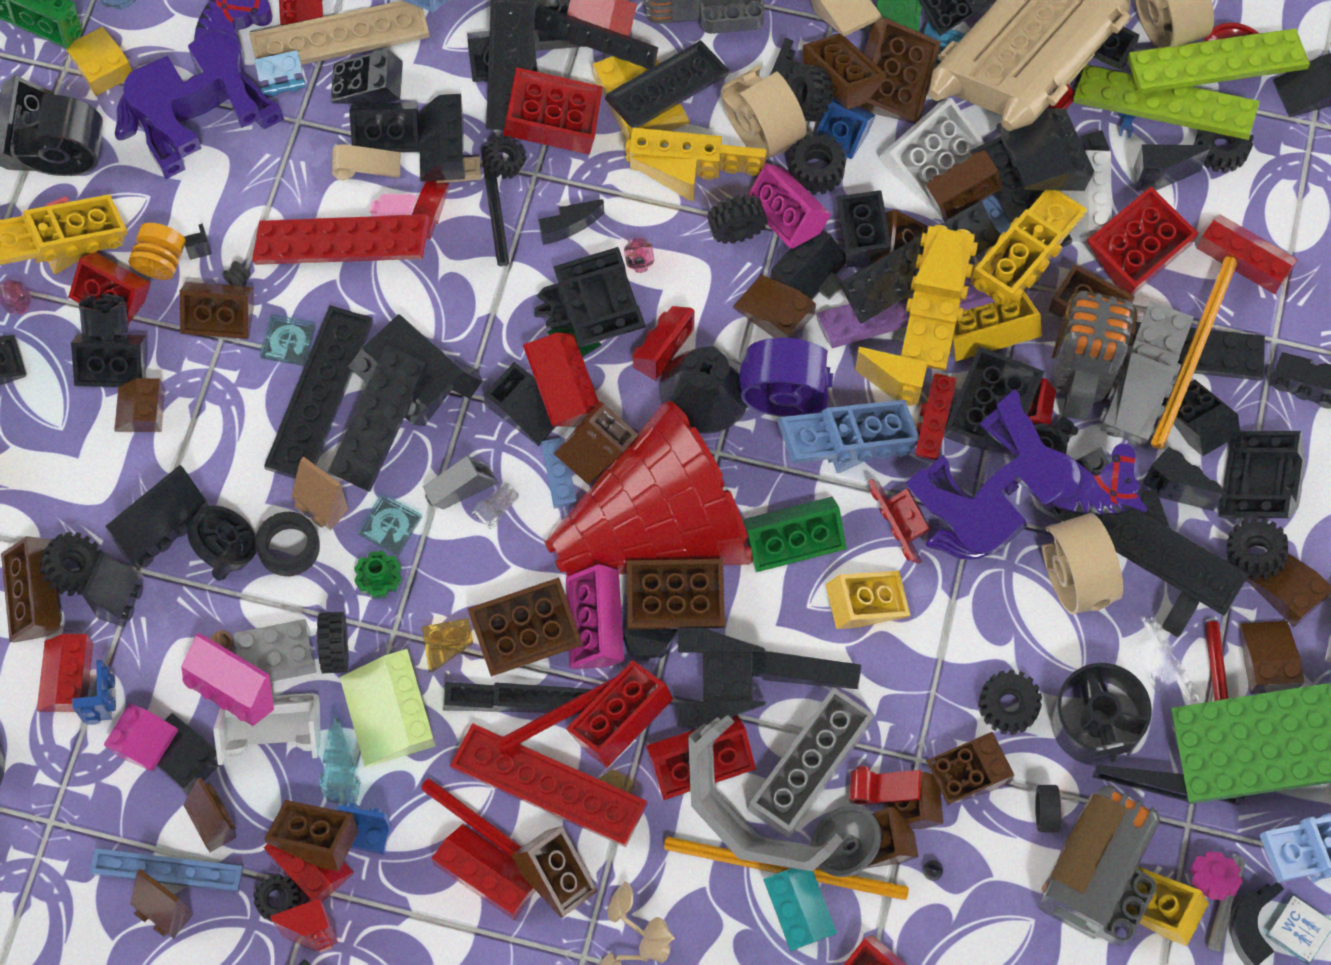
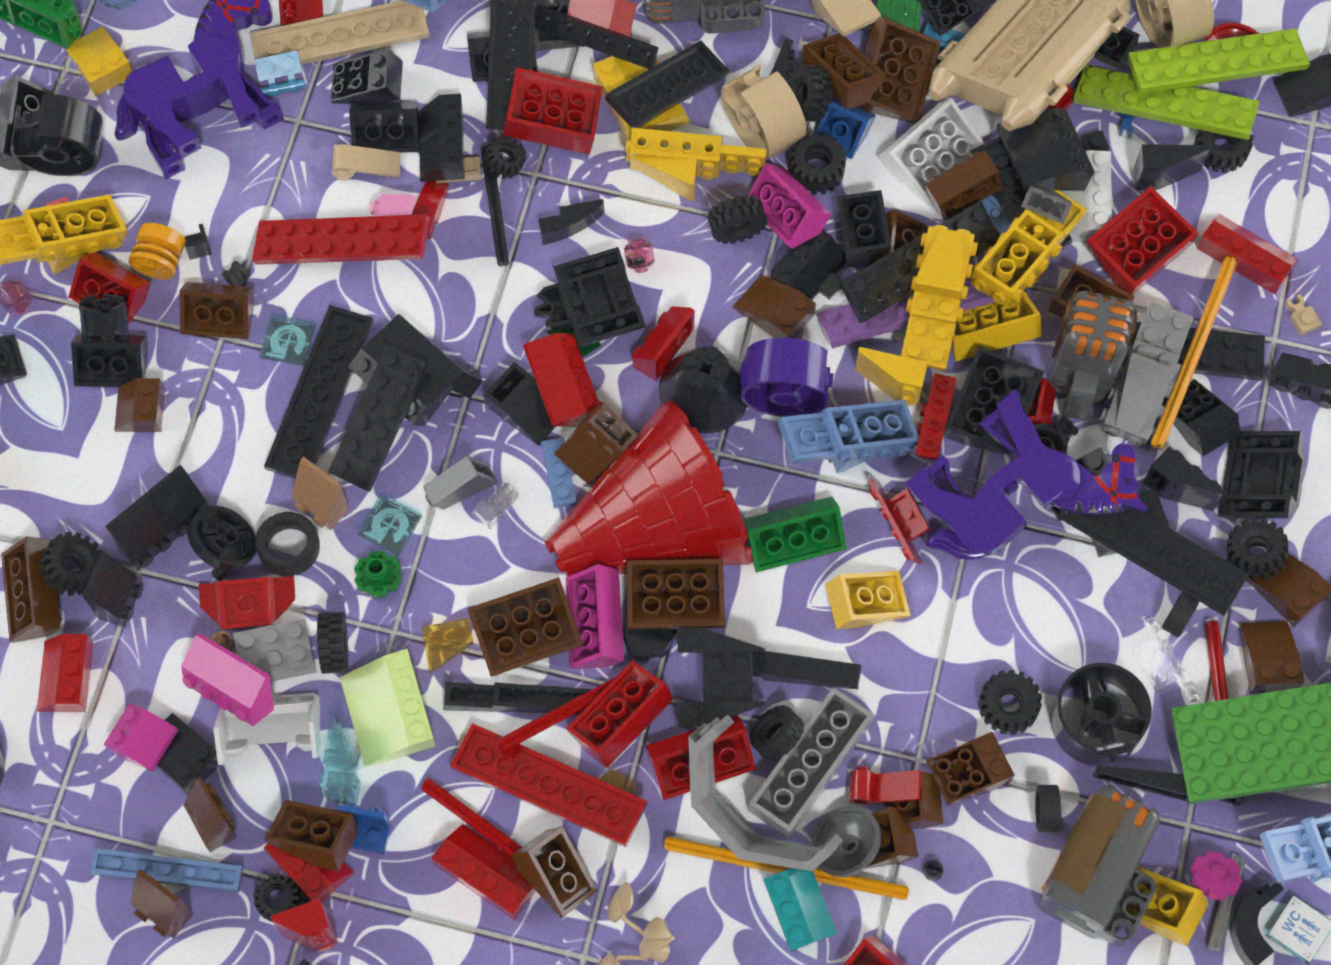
(100, 707): blue bracket -> none
(247, 601): none -> red piece
(784, 740): none -> black tyre
(1047, 203): none -> flat silver slope
(1083, 564): tan animal -> none
(1303, 319): none -> tan plate

